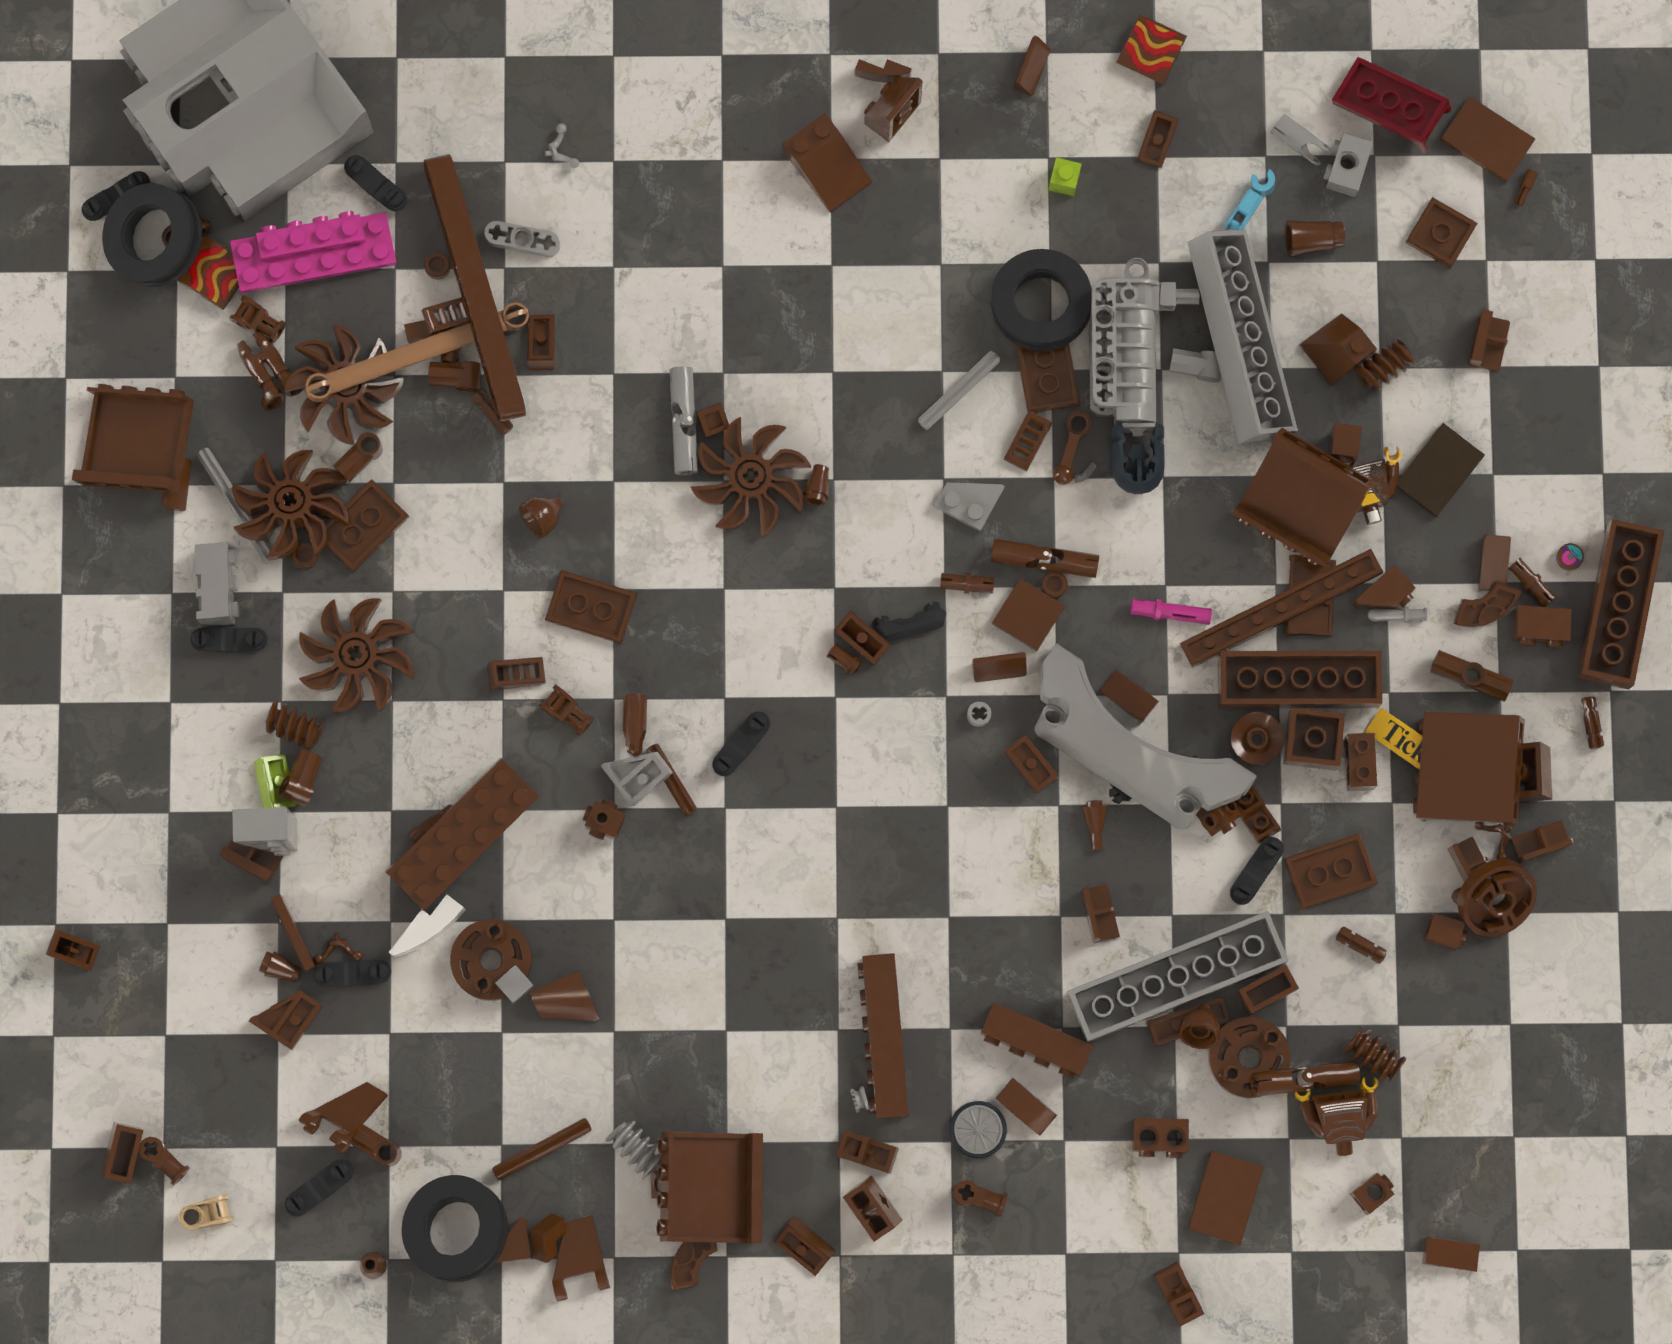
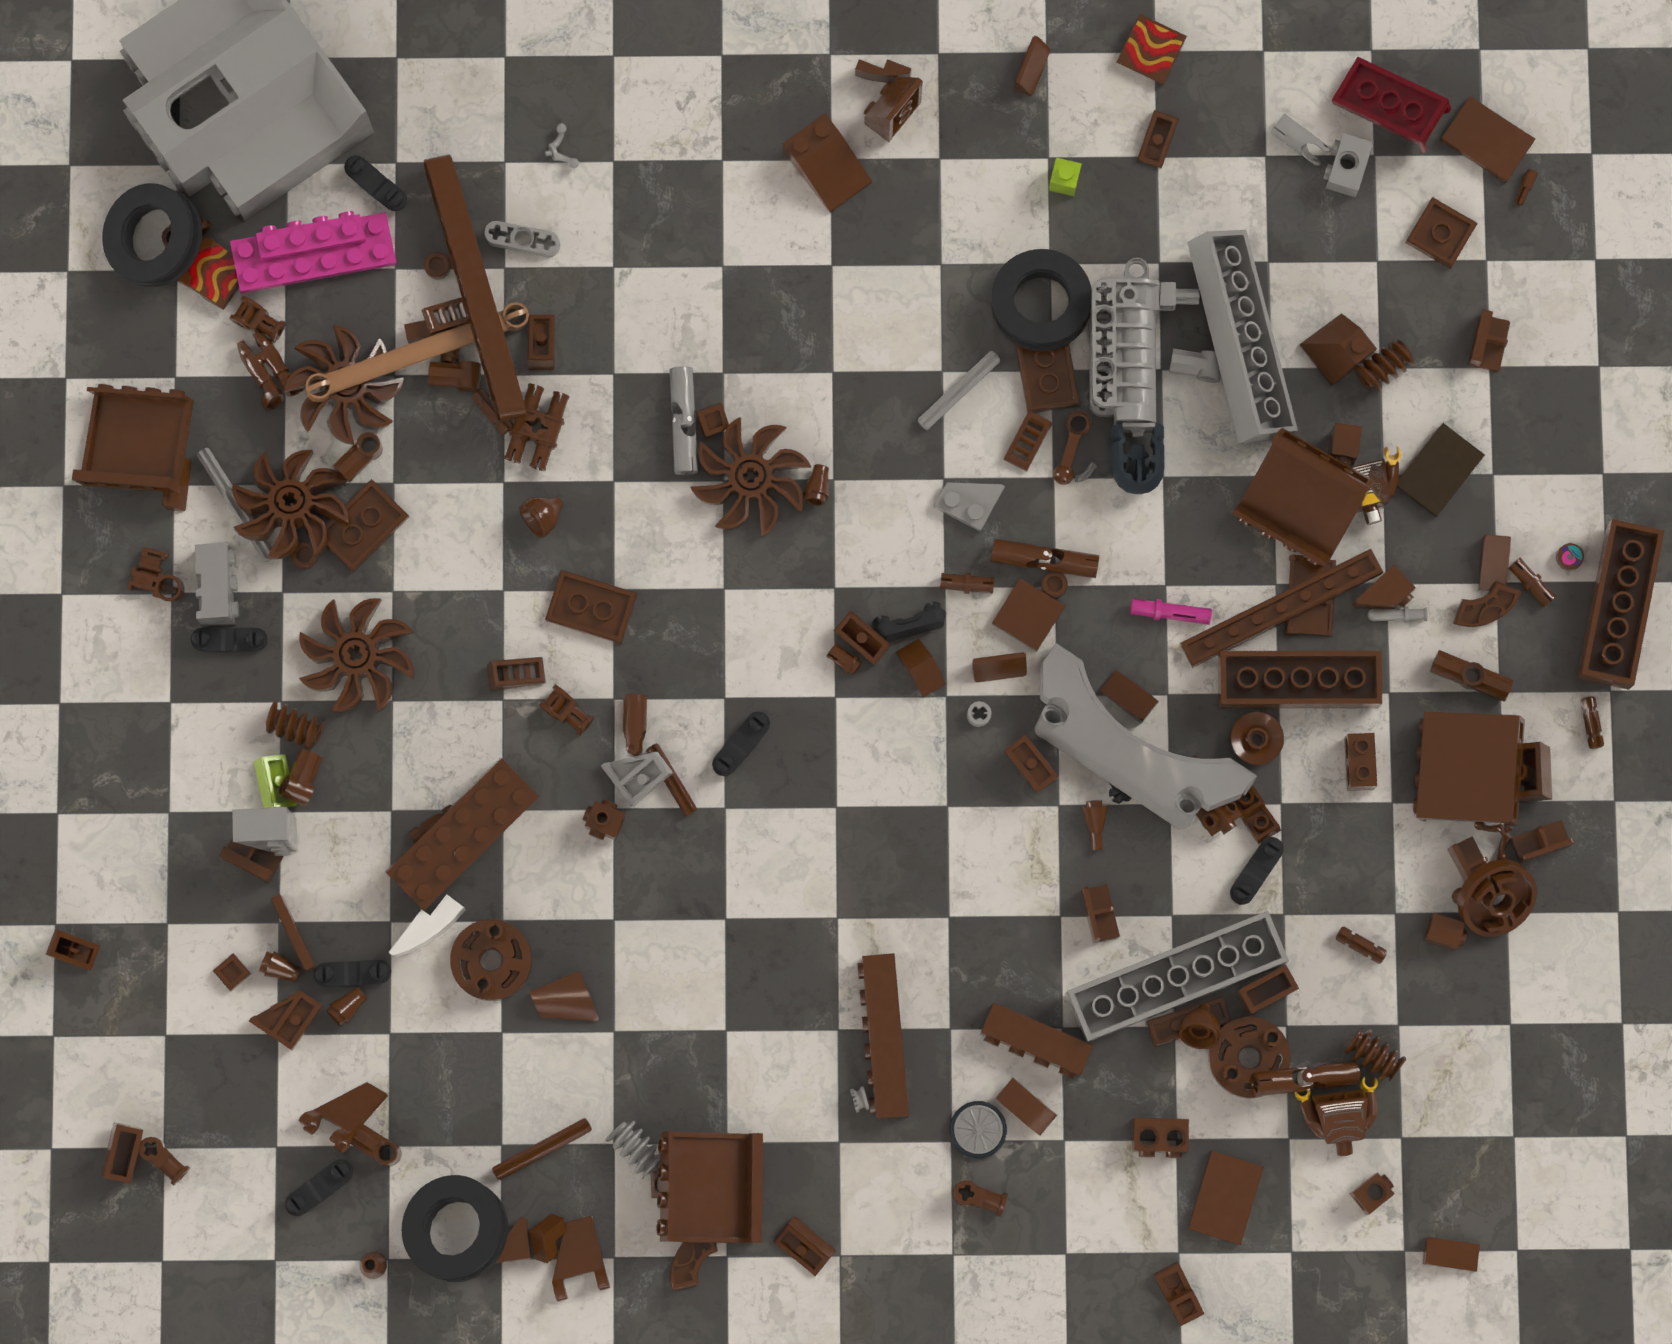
(100, 204): black piece -> none
(151, 573): none -> reddish brown piece
(208, 1213): tan piece -> none
(232, 972): none -> reddish brown tile
(345, 1007): none -> reddish brown cone
(357, 955): reddish brown piece -> none
(514, 984): light grey tile -> none
(544, 439): none -> reddish brown pin
(867, 1152): reddish brown slope -> none
(872, 1208): reddish brown brick -> none
(921, 667): none -> reddish brown slope
(1251, 201): medium azure piece -> none
(1313, 236): reddish brown plant -> none
(1314, 738): reddish brown brick -> none
(1330, 871): reddish brown tile -> none
(1396, 736): yellow sticker -> none
(1542, 626): reddish brown brick -> none

